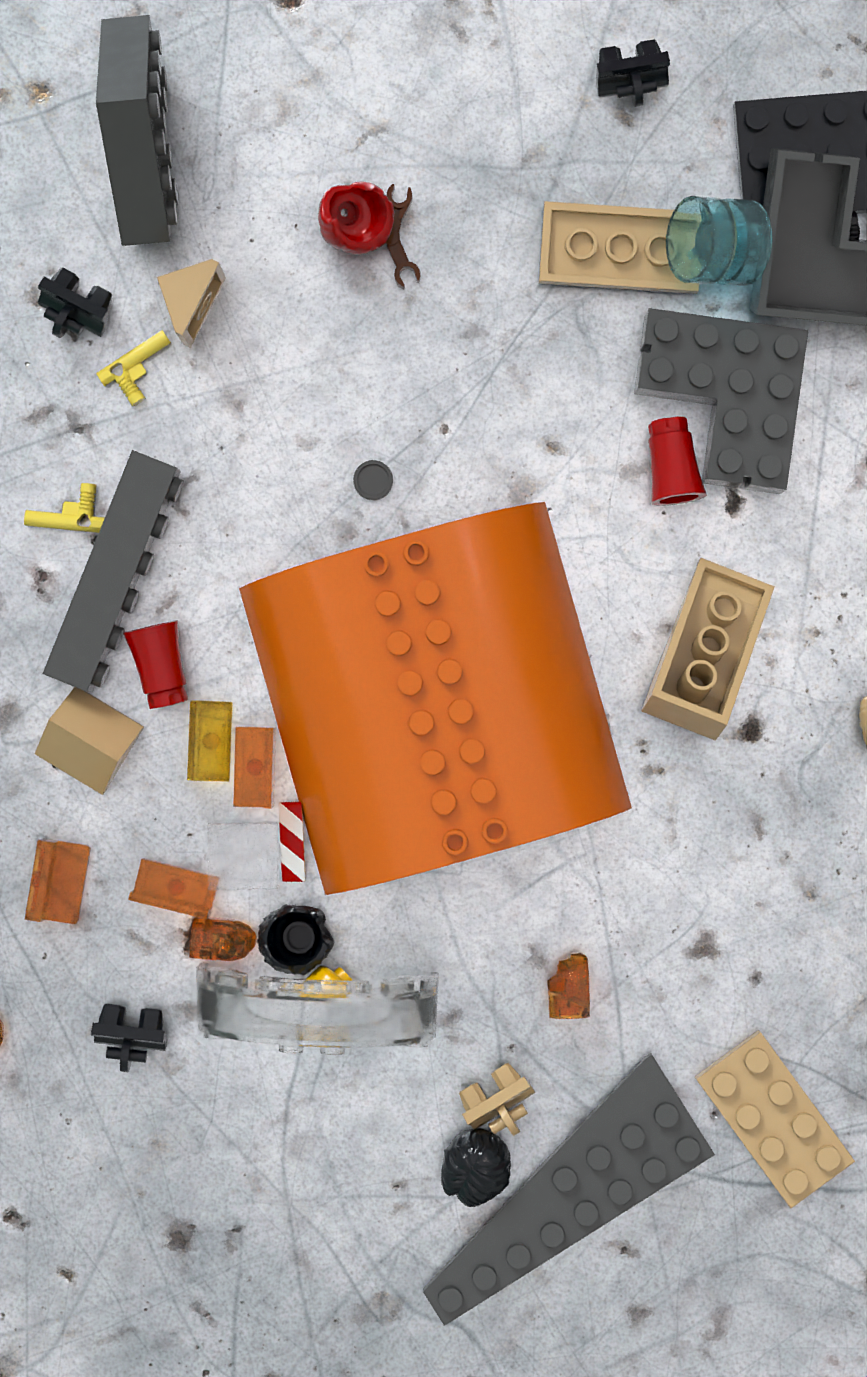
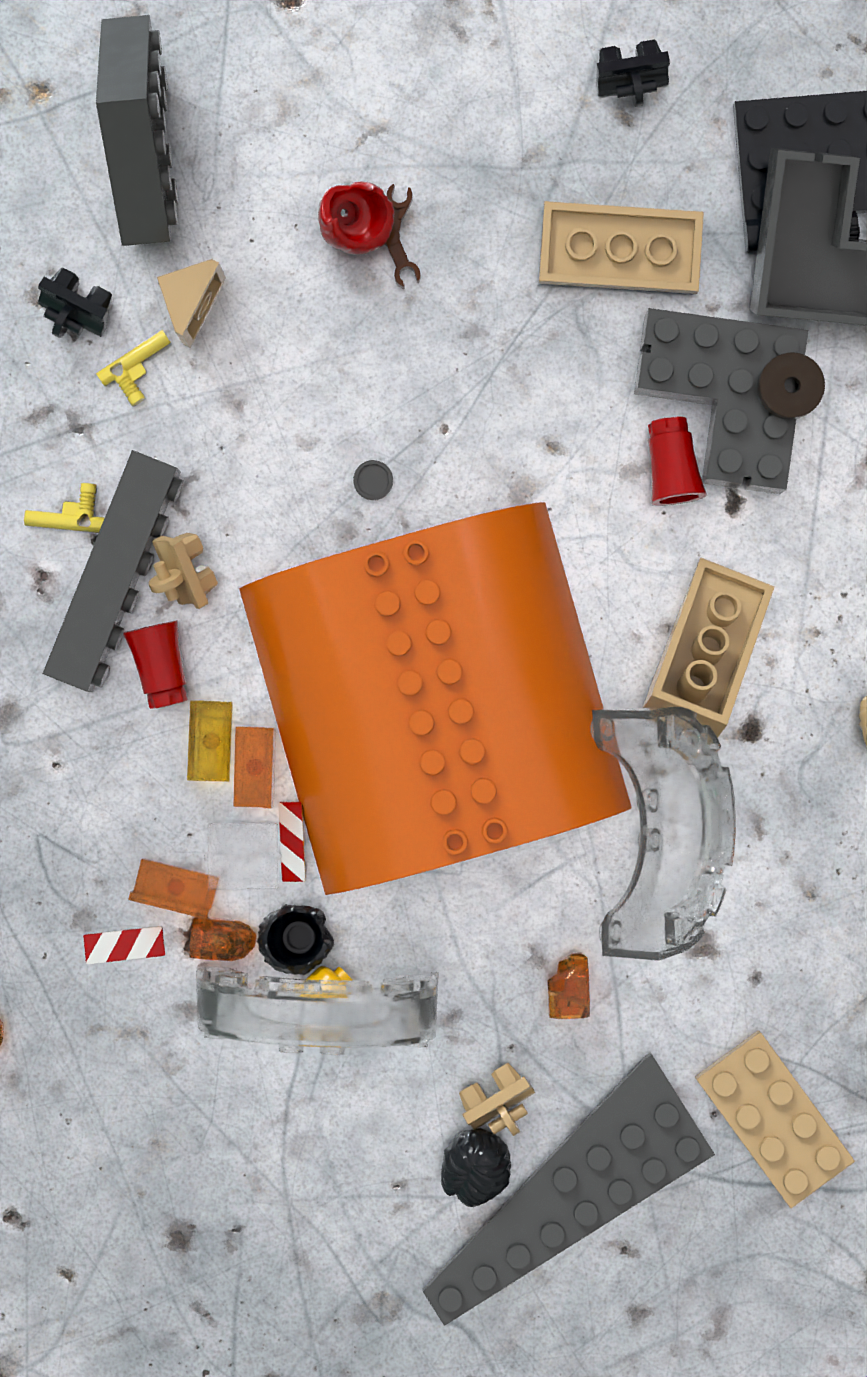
(57, 881): clear orange panel -> none
(88, 739): tan slope -> none
(112, 1031): black hips -> none
(124, 945): none -> sticker
(176, 572): none -> tan hips
(683, 833): none -> clear windscreen
(718, 241): clear light blue wheel -> none
(809, 380): none -> dark brown piece

